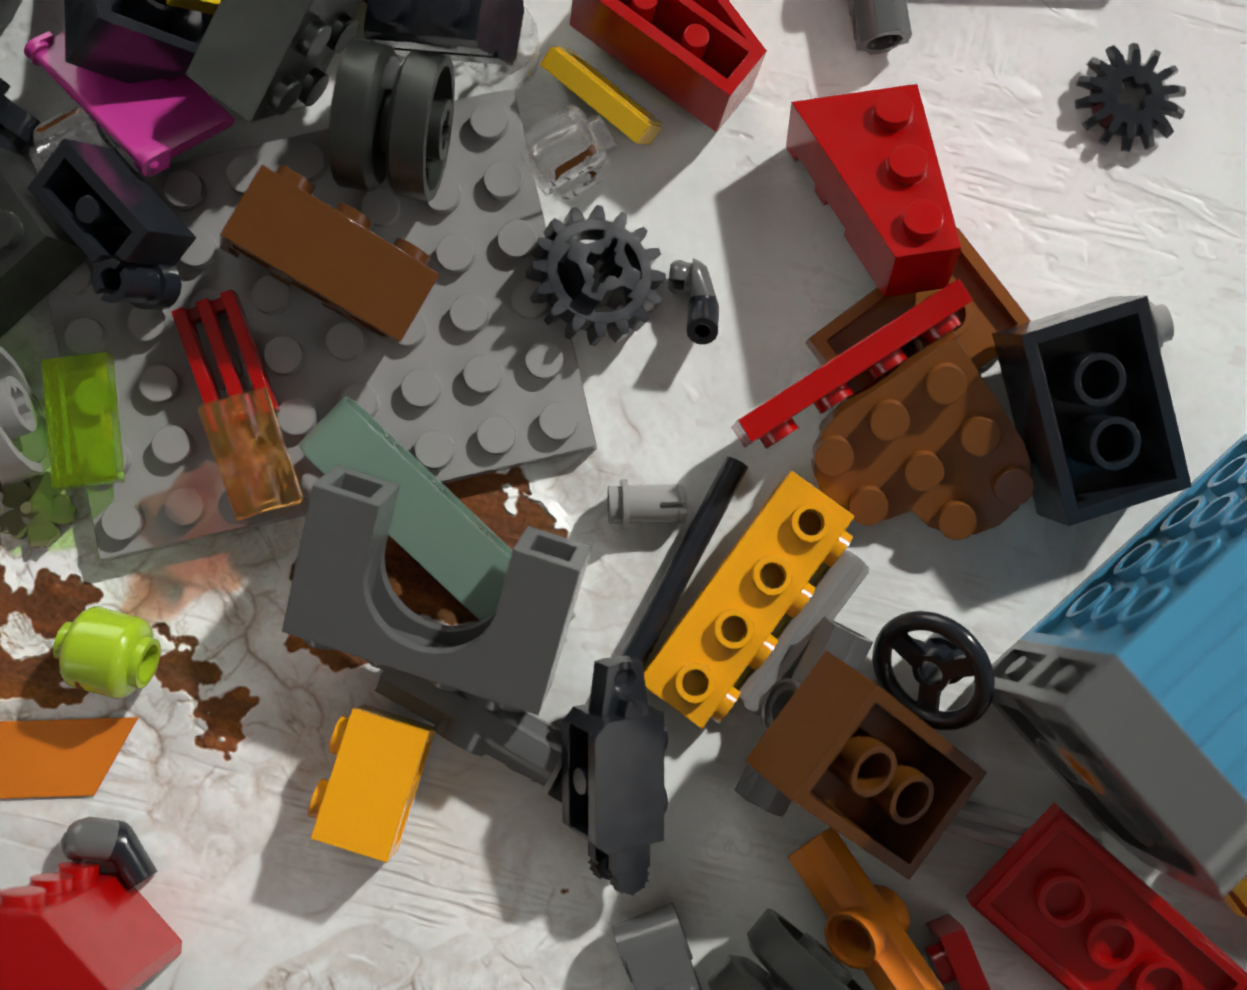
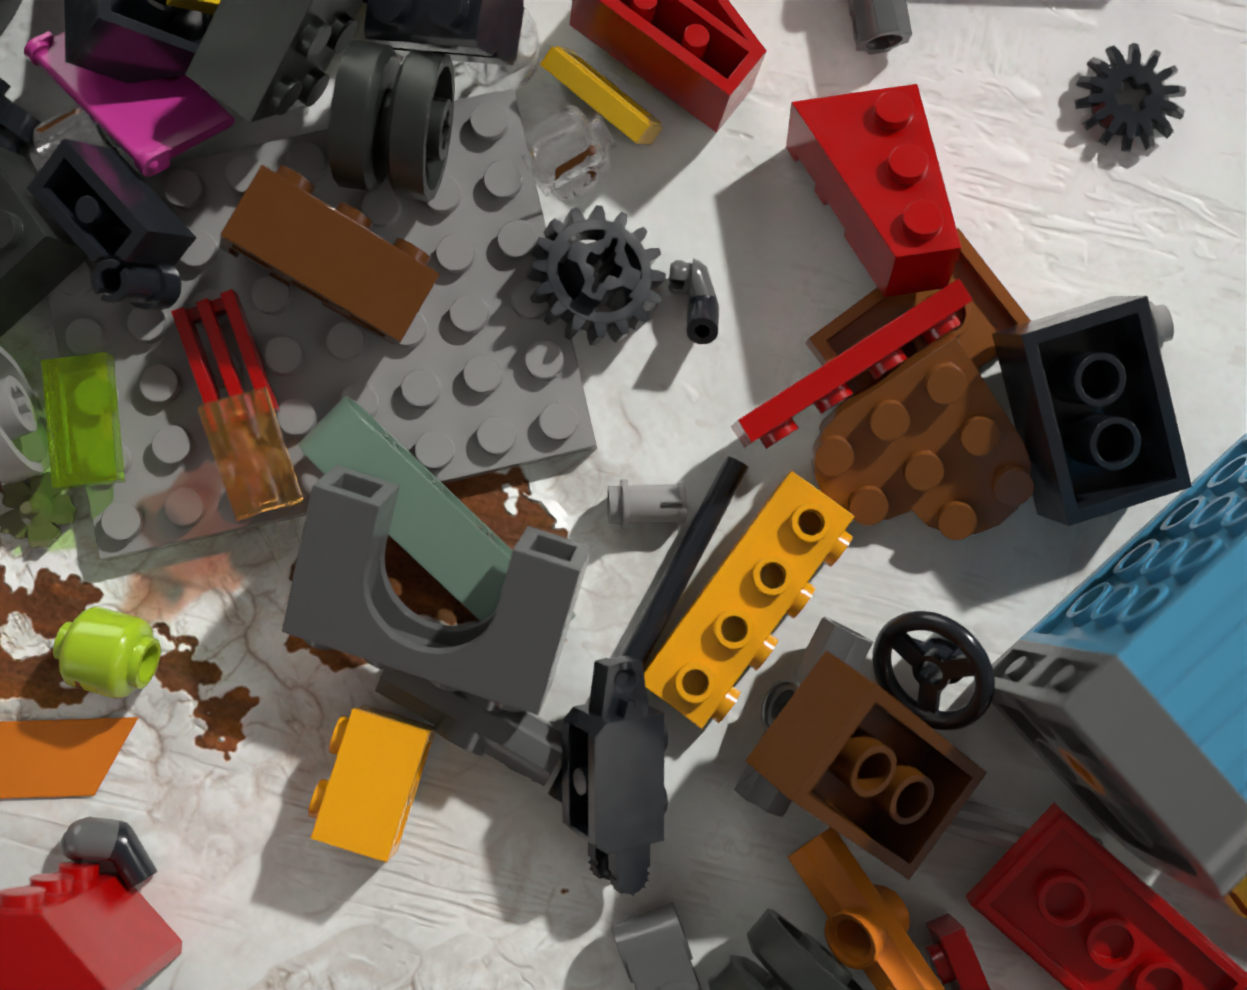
(831, 594): light grey axle -> none

